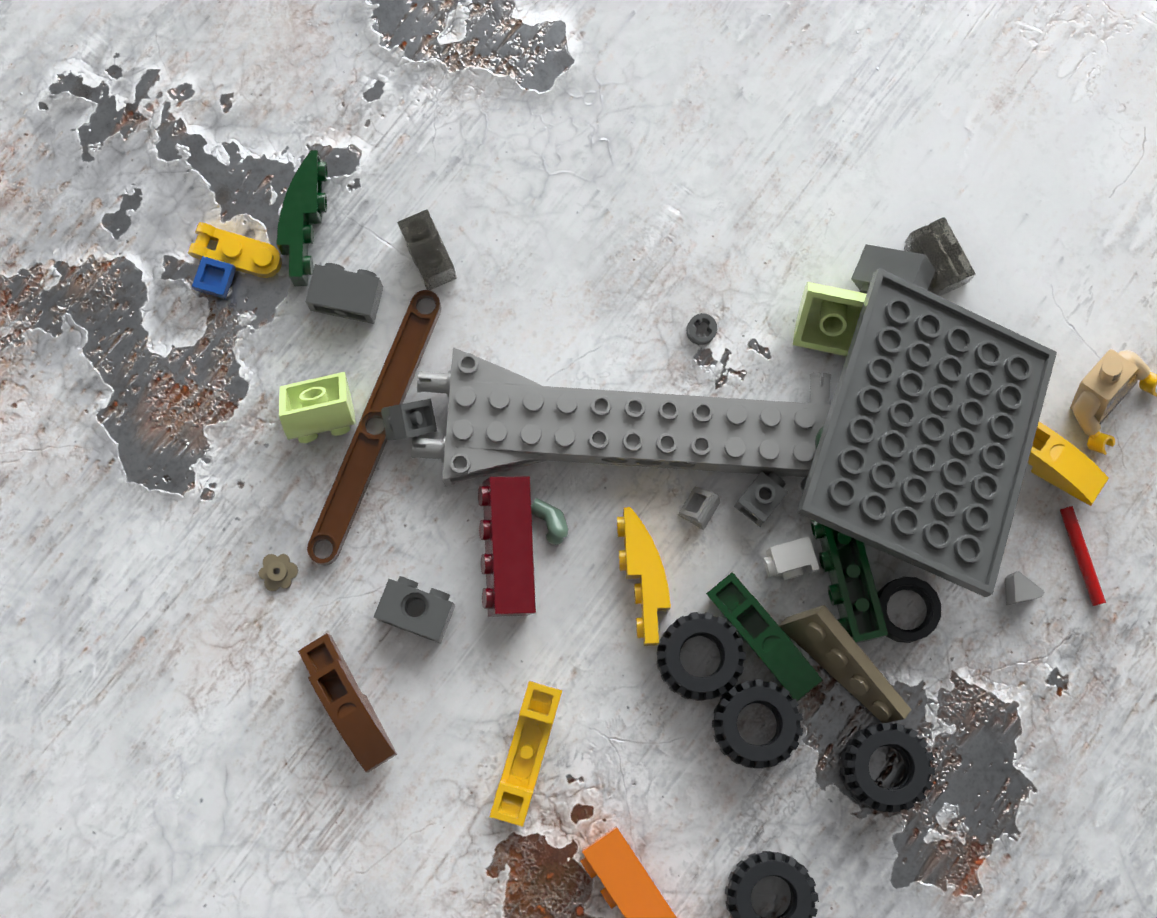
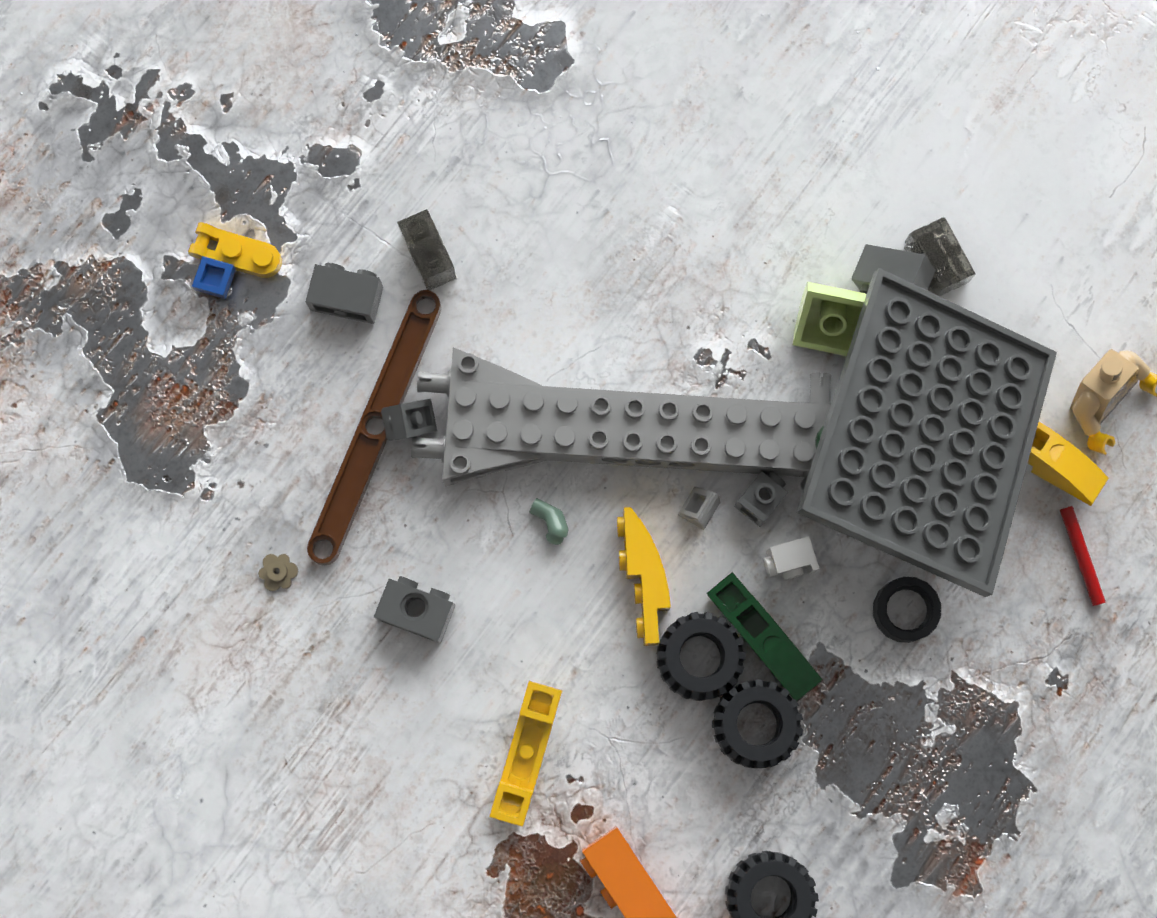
(301, 209): dark green slope -> none
(316, 407): yellowish green brick -> none
(346, 703): reddish brown slope -> none
(508, 546): dark red brick -> none
(691, 329): dark grey bush -> none
(844, 660): dark tan wing -> none
(851, 583): dark green brick -> none
(916, 763): black tyre -> none
(1020, 589): light grey slope -> none

